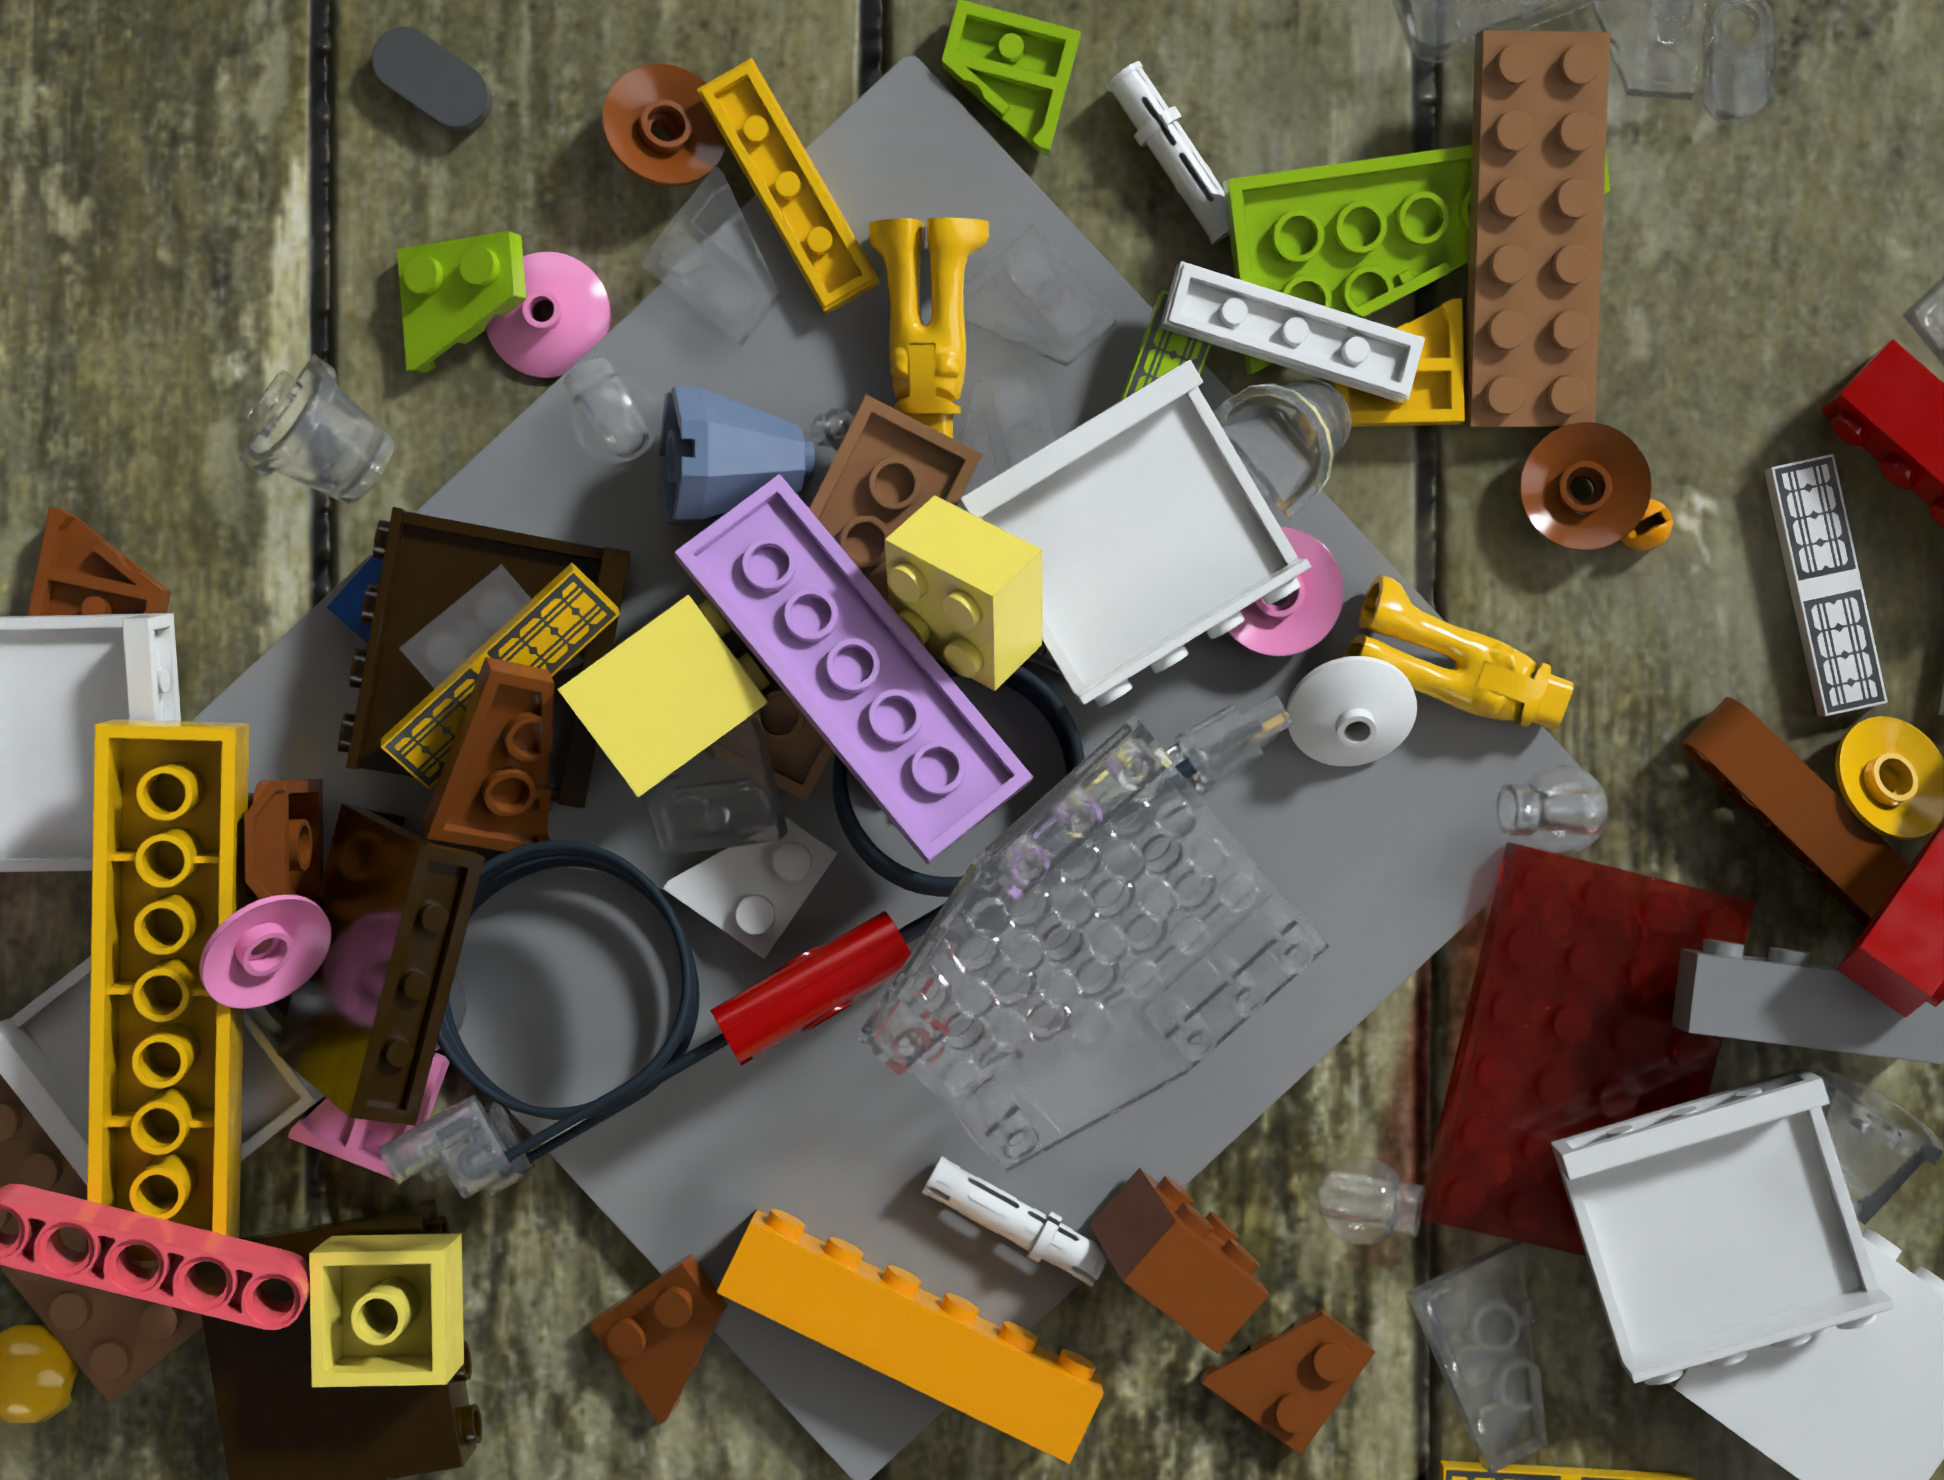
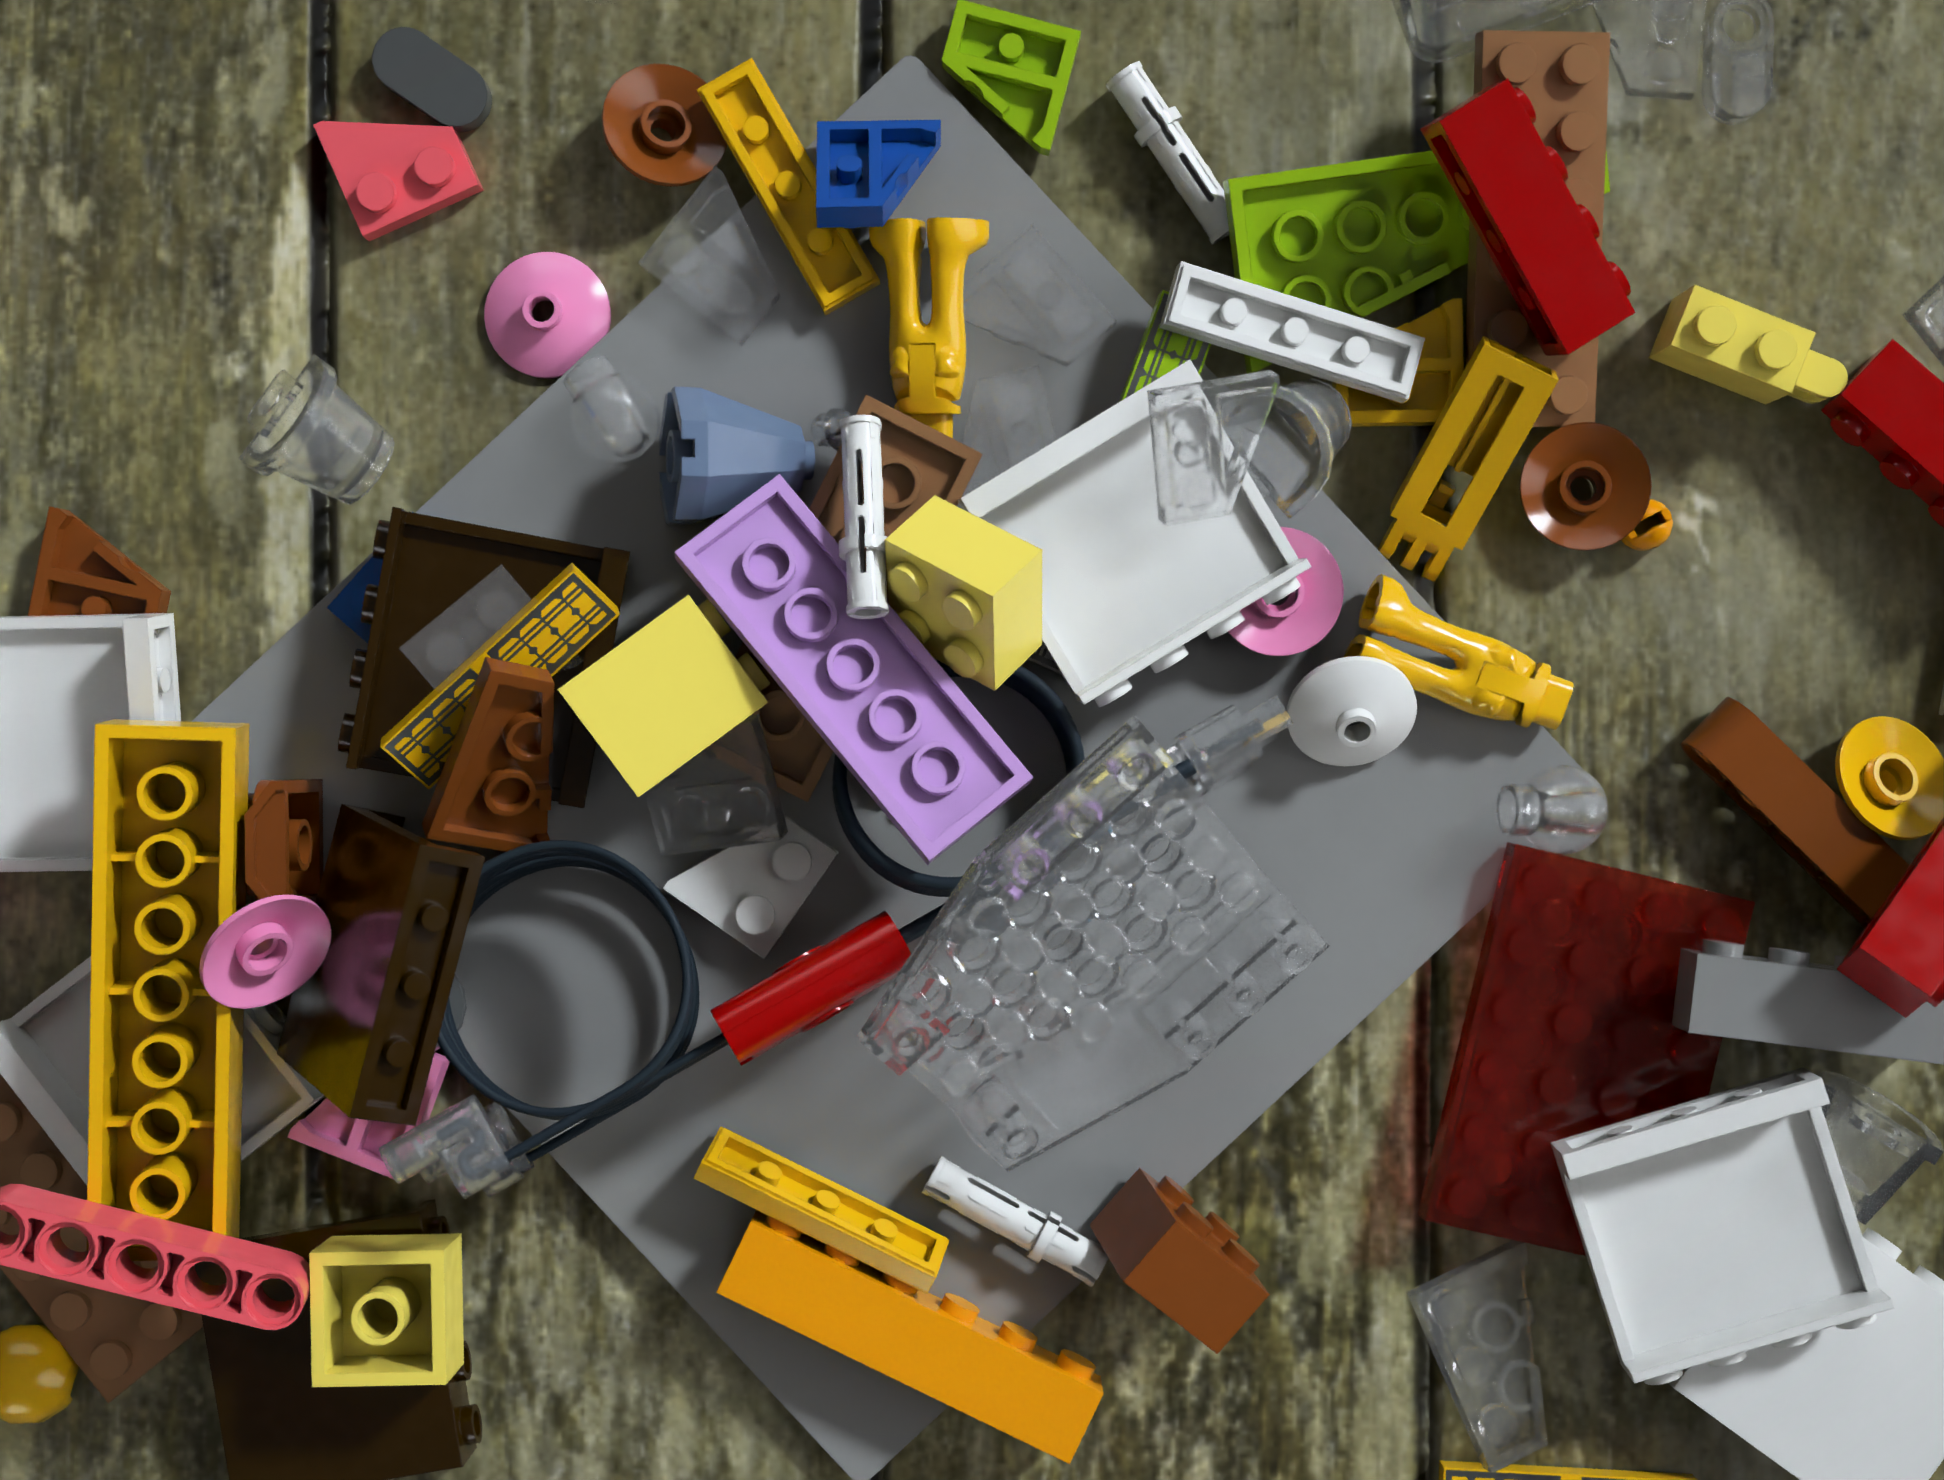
(397, 171): none -> coral wing
(455, 291): lime wing -> none
(662, 1333): dark orange wing -> none
(823, 1209): none -> yellow tile
(864, 584): none -> white pin
(869, 168): none -> blue wing
(1206, 441): none -> clear wing
(1293, 1377): dark orange wing -> none
(1368, 1202): clear piece -> none
(1477, 435): none -> yellow hinge
(1529, 218): none -> red brick
(1744, 350): none -> light yellow brick
(1825, 585): white tile -> none

